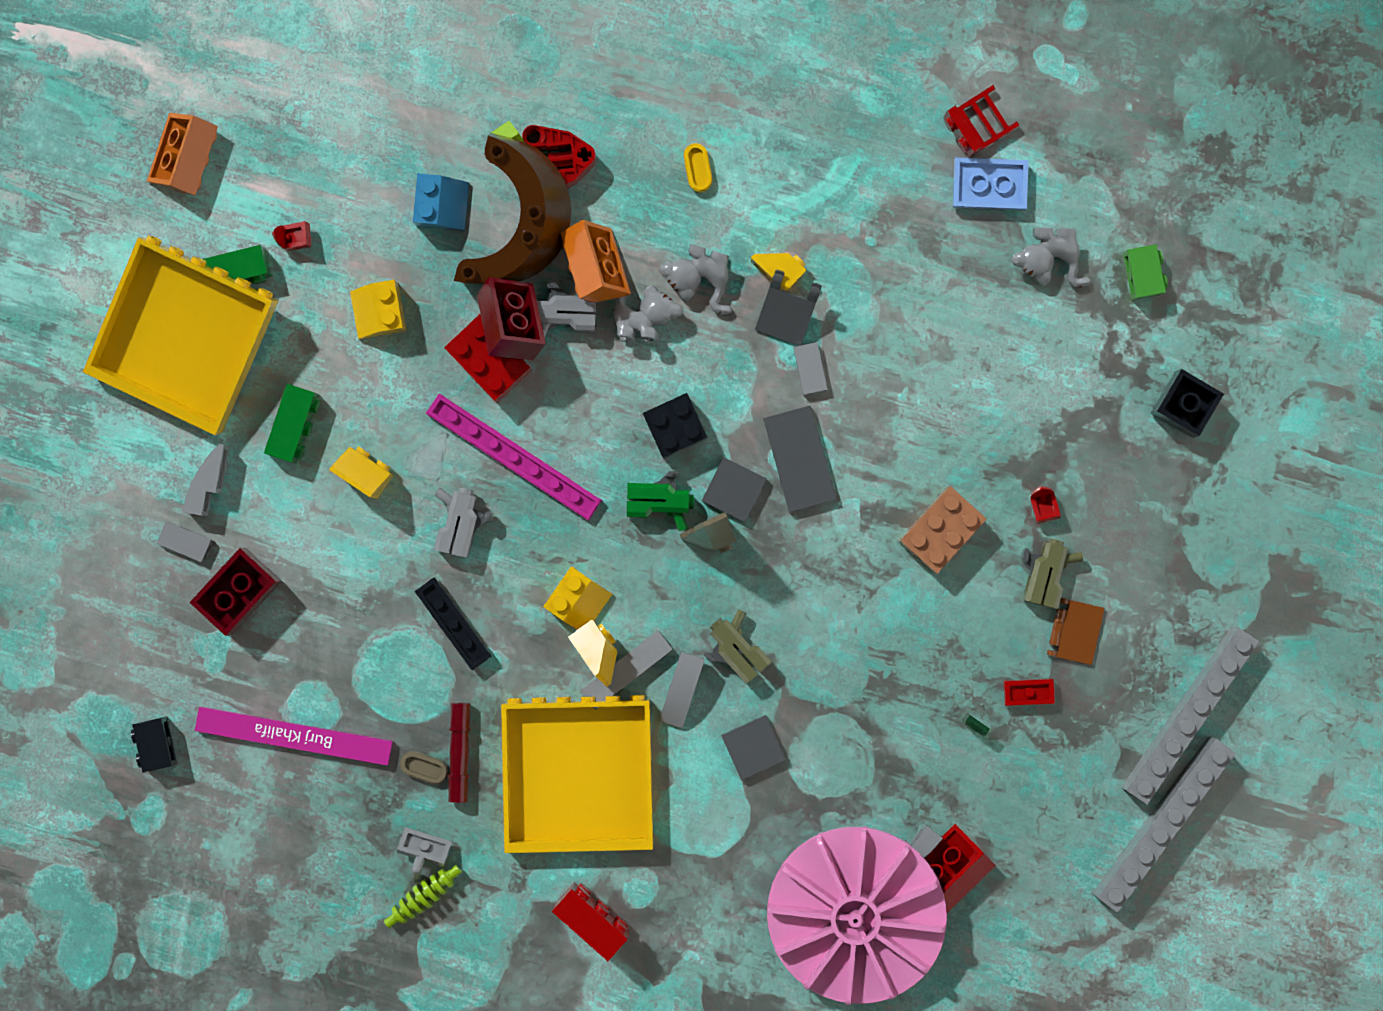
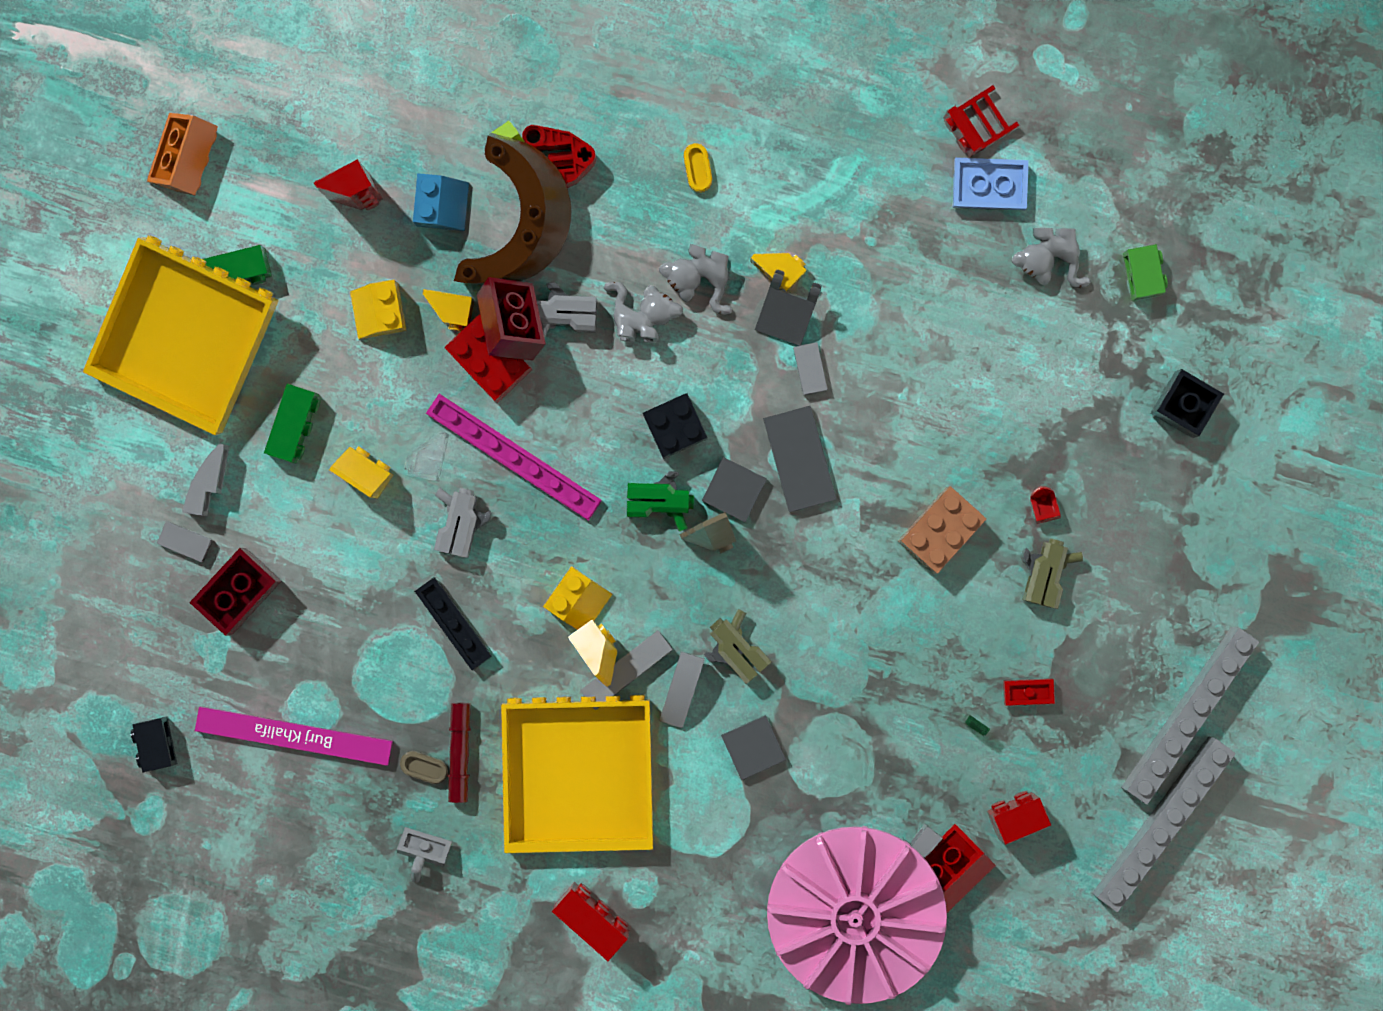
(293, 236): red plate -> none
(350, 186): none -> red slope
(422, 897): lime piece -> none
(451, 308): none -> yellow slope
(594, 262): orange slope -> none
(1018, 817): none -> red brick
(1076, 631): dark orange piece -> none

